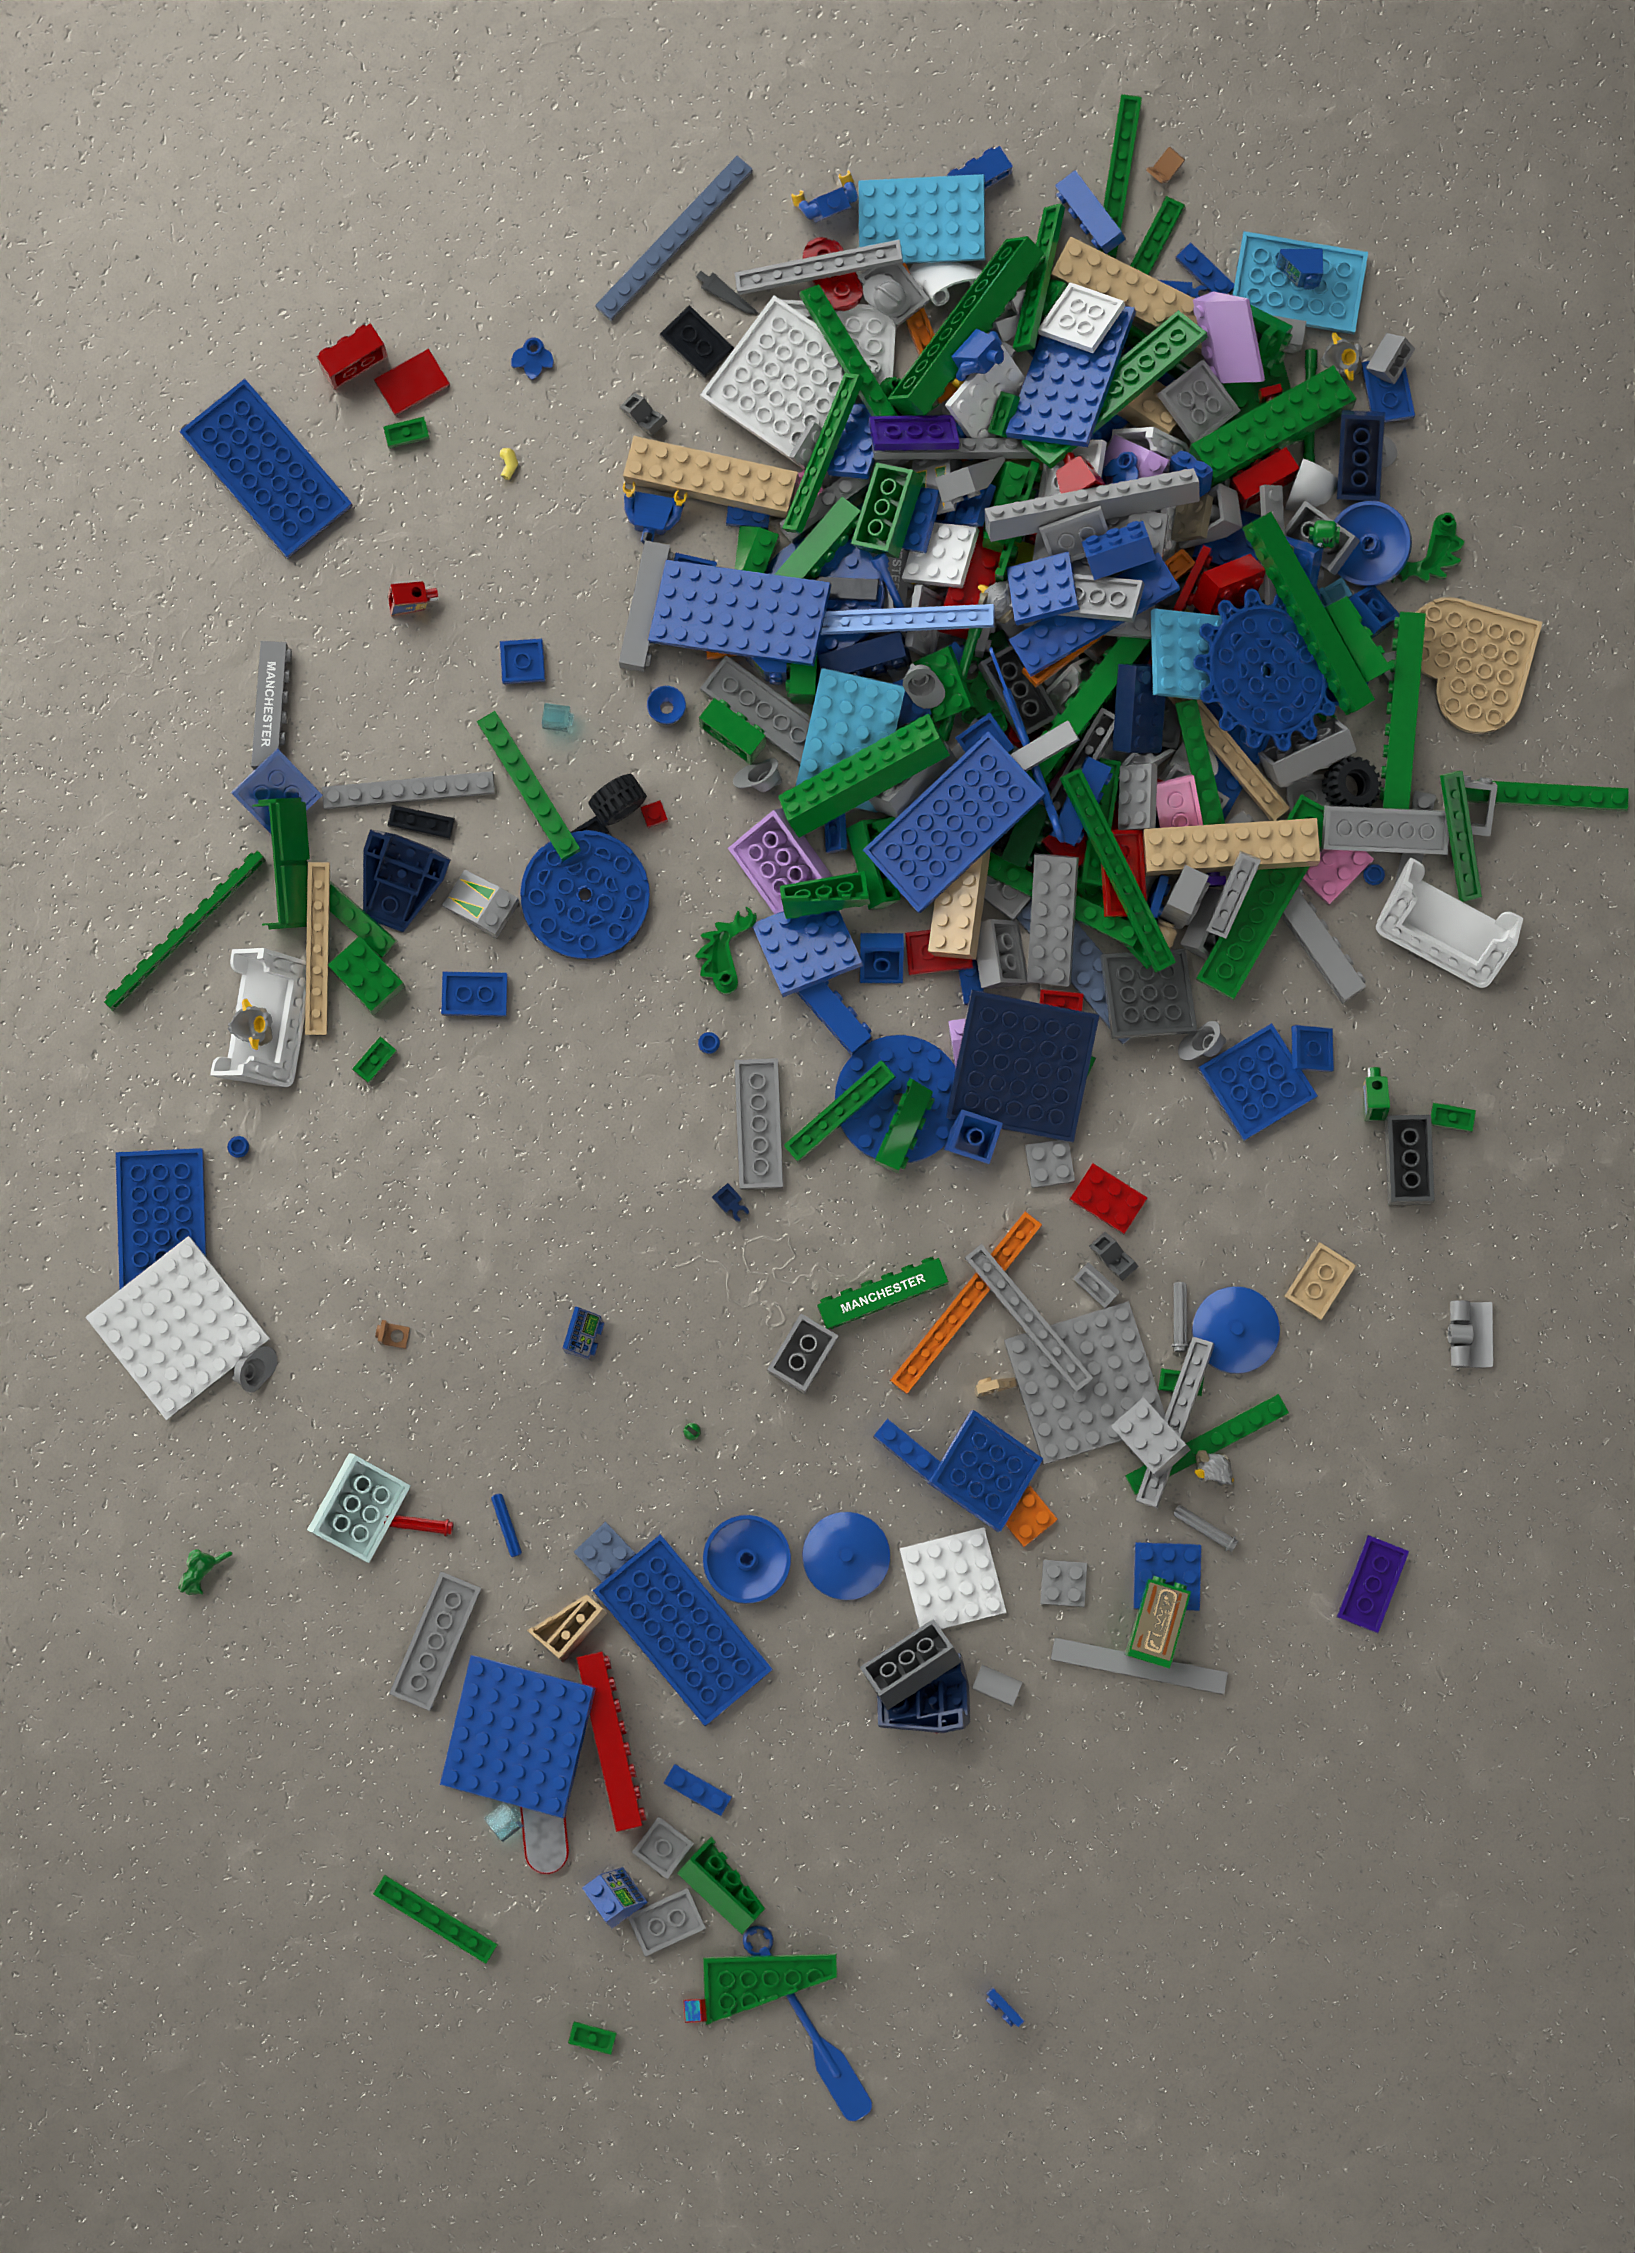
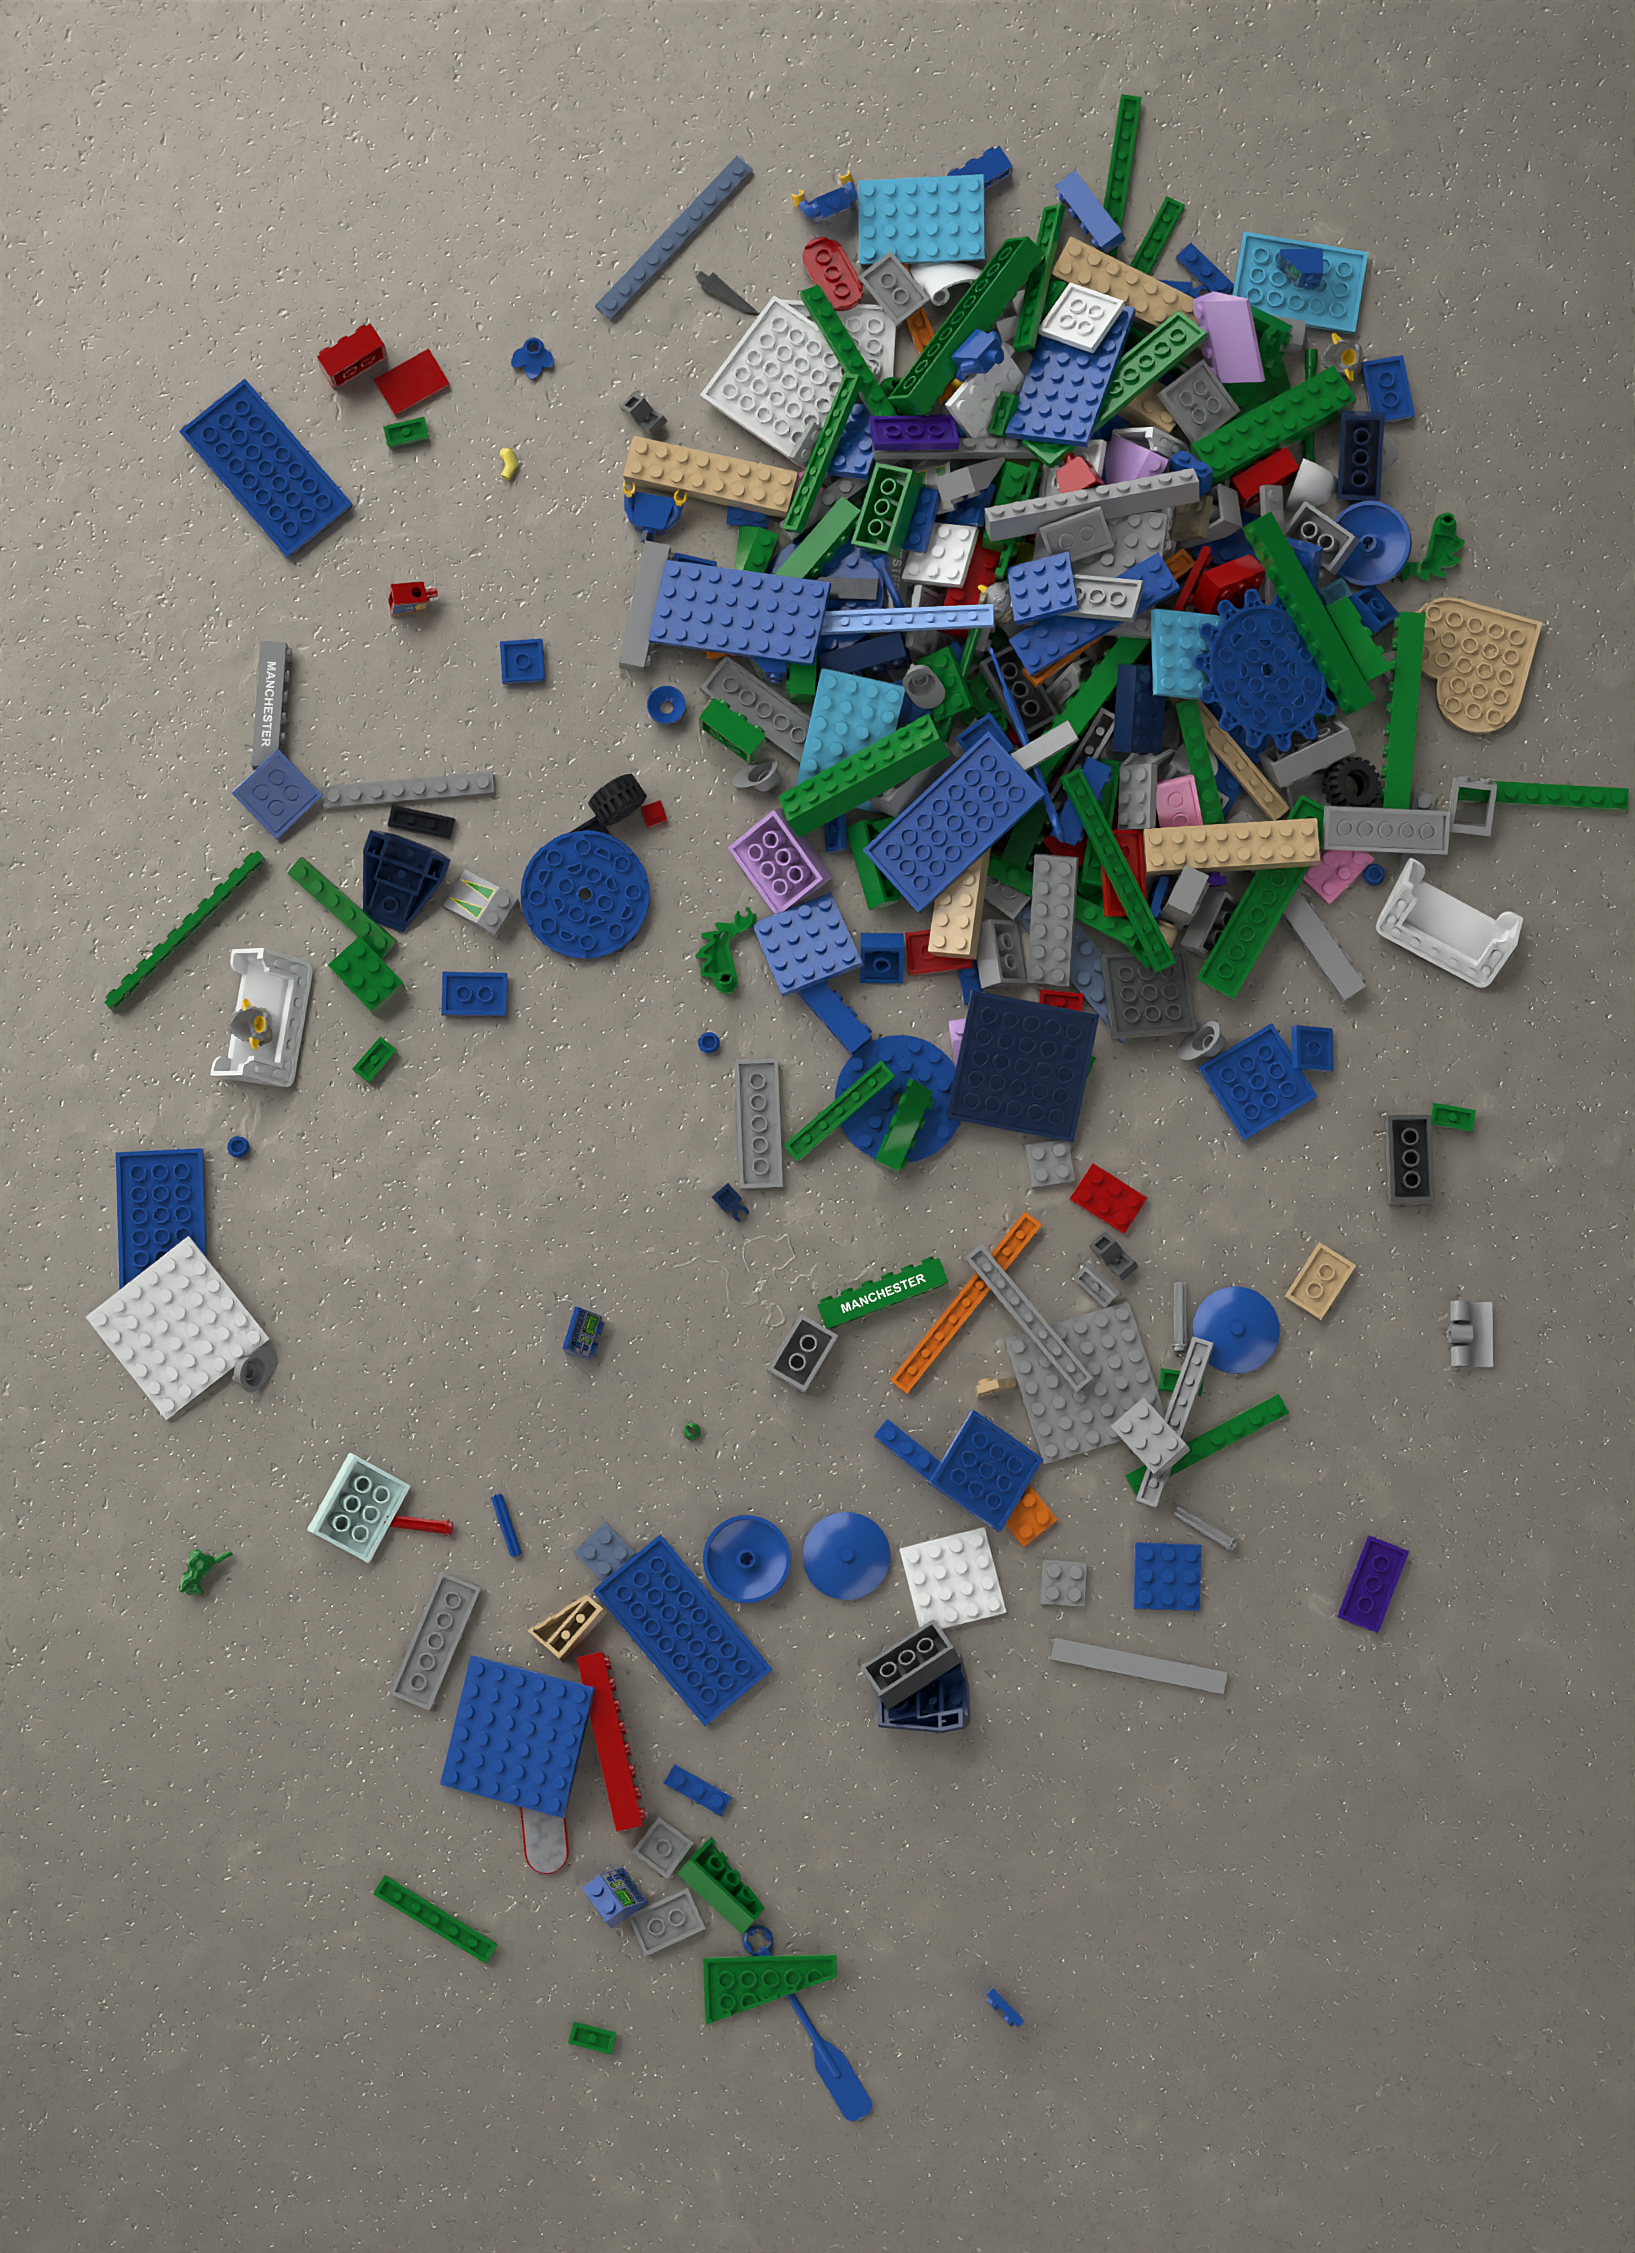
(290, 859): green piece -> none
(317, 948): tan plate -> none
(384, 1332): medium nougat bracket -> none
(504, 1821): clear light blue brick -> none
(528, 786): green plate -> none
(557, 717): clear light blue brick -> none
(695, 2010): tile -> none
(696, 341): black tile -> none
(819, 267): light grey plate -> none
(825, 895): green wedge -> none
(886, 295): light grey piece -> none
(973, 1136): blue slope -> none
(997, 1685): light grey brick -> none
(1118, 549): blue brick -> none
(1120, 469): blue plate -> none
(1158, 1622): slope -> none
(1166, 166): medium nougat bracket -> none
(1214, 1467): light grey hair -> none
(1233, 894): light grey plate -> none
(1268, 393): red plate -> none
(1324, 534): green head -> none
(1375, 1096): green torso -> none
(1390, 358): light grey brick -> none
(1460, 836): green plate -> none

